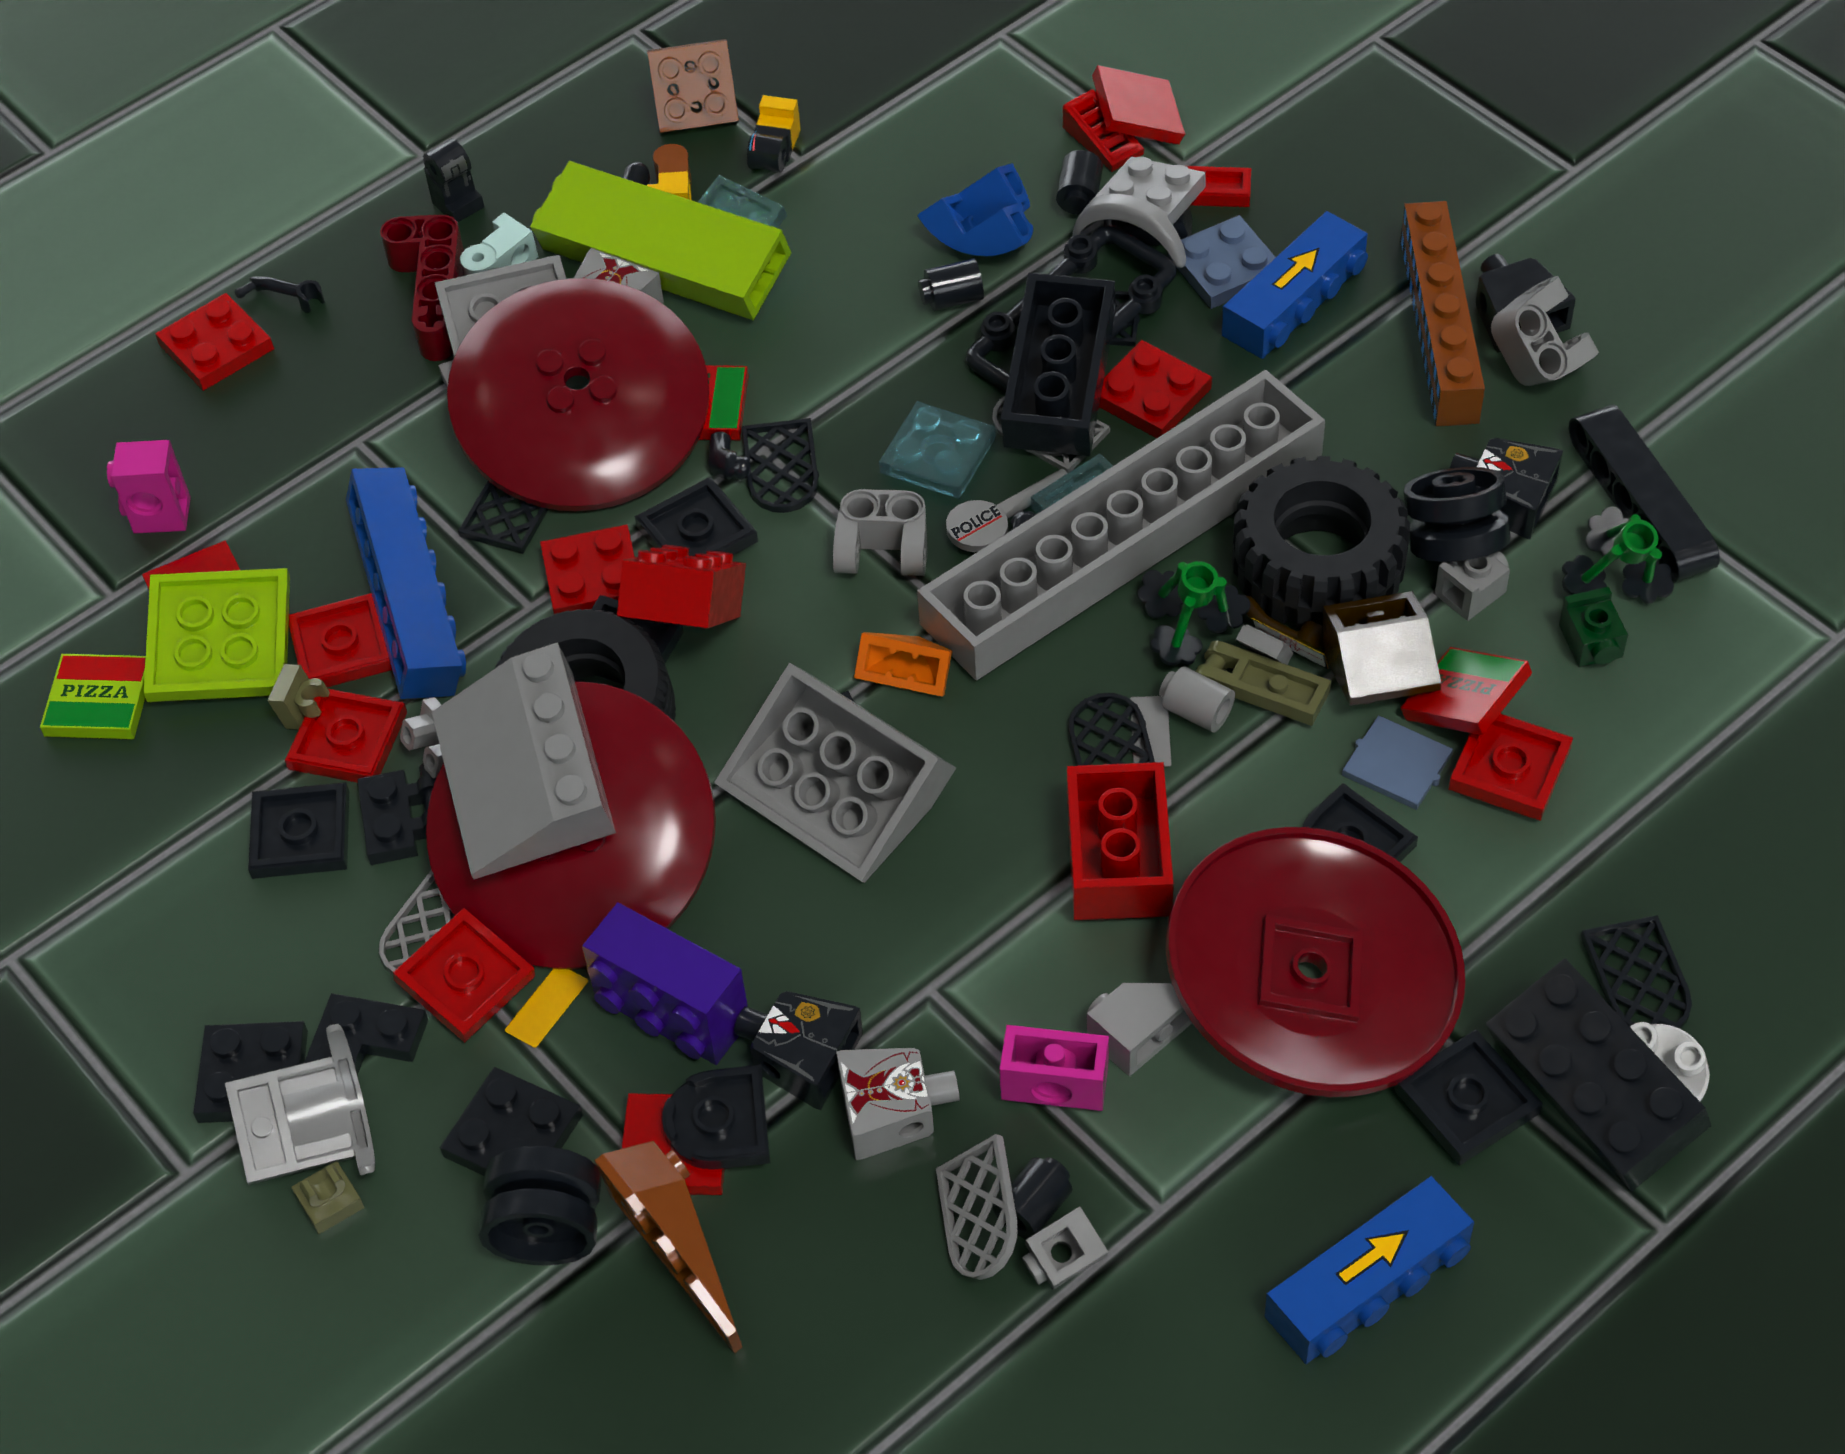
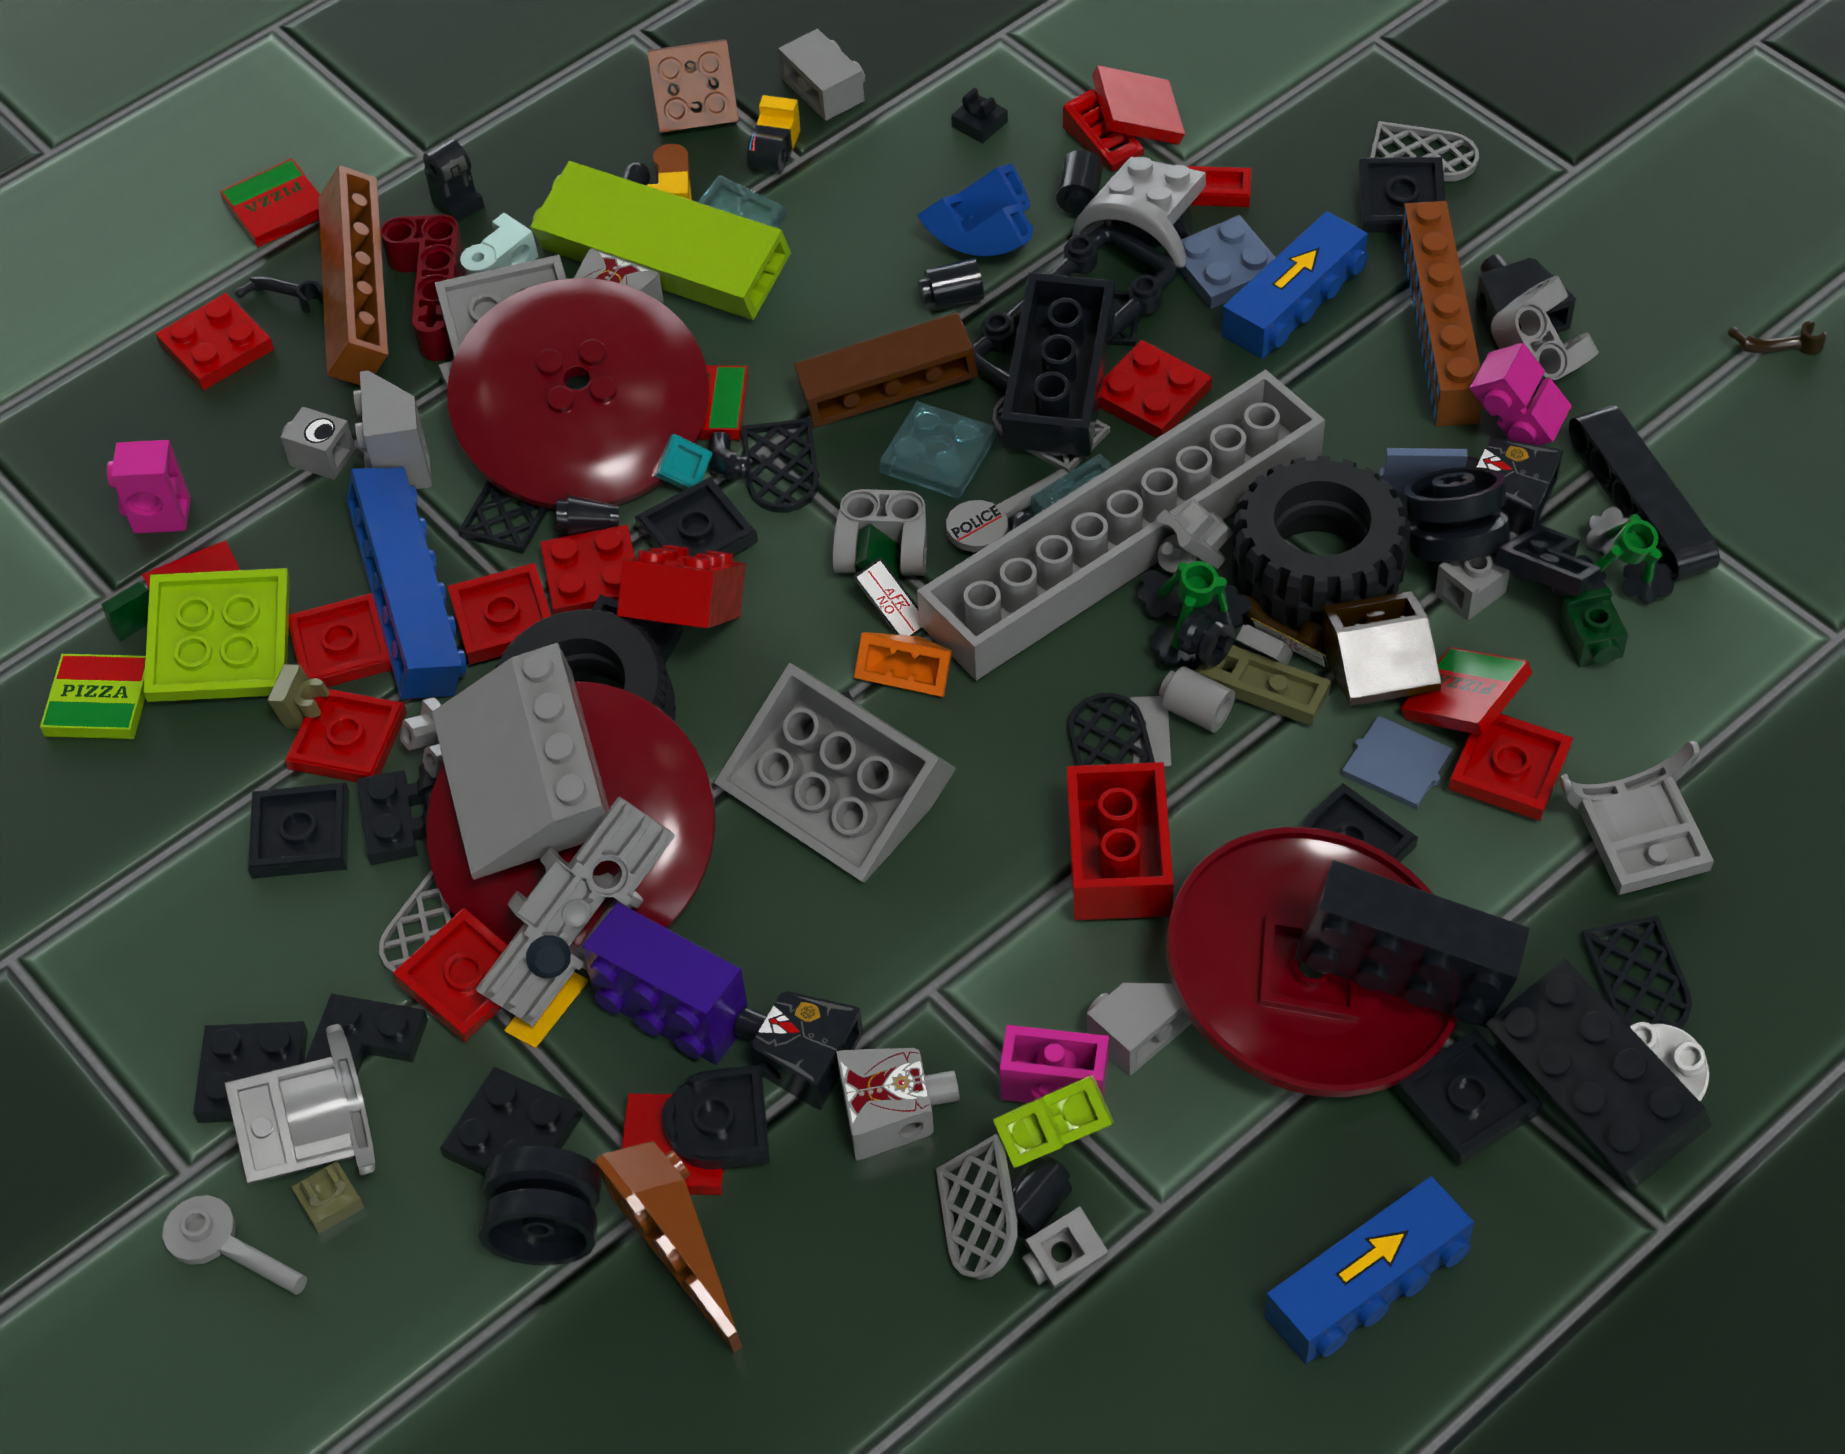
(127, 610): none -> dark green tile
(206, 1228): none -> light grey piece
(273, 202): none -> tile
(318, 442): none -> light grey brick
(352, 275): none -> dark orange brick
(391, 429): none -> light grey slope
(497, 609): none -> red plate
(563, 902): none -> light grey piece
(584, 515): none -> black cone
(682, 462): none -> teal tile
(822, 74): none -> light grey brick
(875, 545): none -> dark green tile
(886, 369): none -> reddish brown brick
(889, 598): none -> white sticker
(979, 116): none -> black tile
(1053, 1121): none -> lime slope
(1196, 536): none -> light grey hips
(1205, 637): none -> black wheel
(1392, 182): none -> black tile
(1408, 463): none -> sand blue piece
(1411, 944): none -> black brick
(1431, 135): none -> light grey window
(1507, 388): none -> dark pink piece
(1549, 559): none -> black plate
(1643, 824): none -> light grey piece
(1804, 342): none -> dark brown piece

